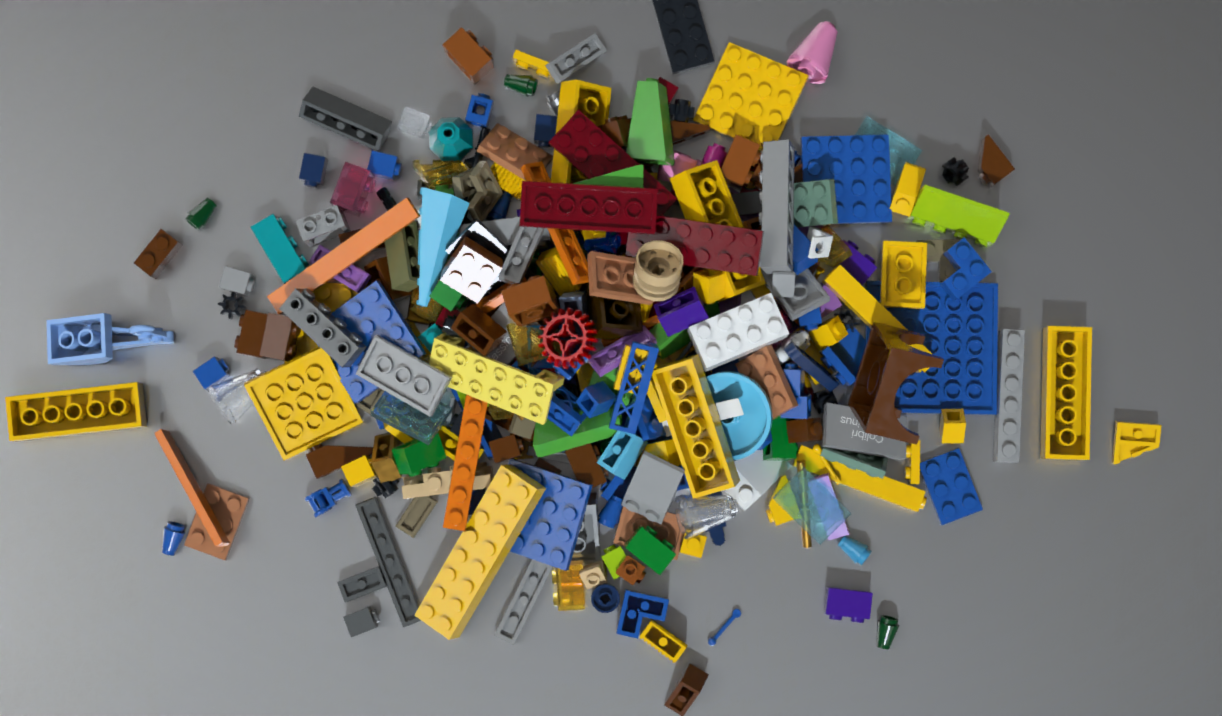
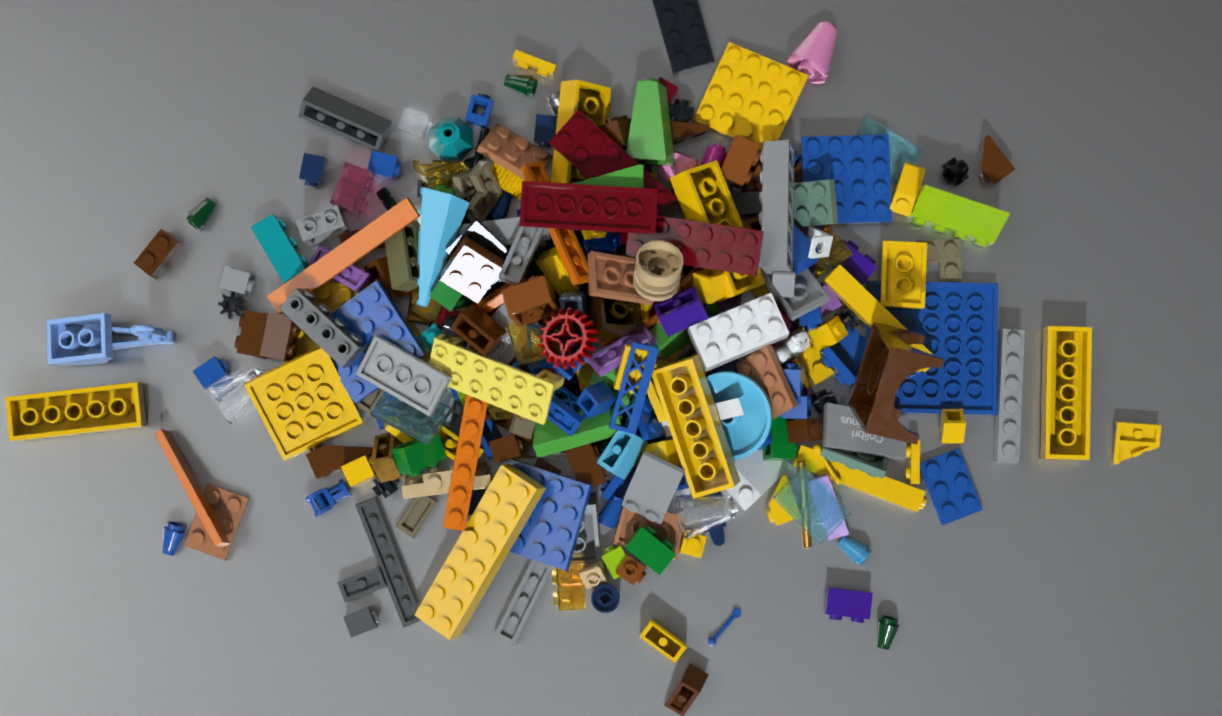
(468, 55): dark orange brick -> none
(576, 58): light grey plate -> none
(635, 607): blue brick -> none
(811, 366): dark blue beam -> none
(968, 266): blue brick -> none

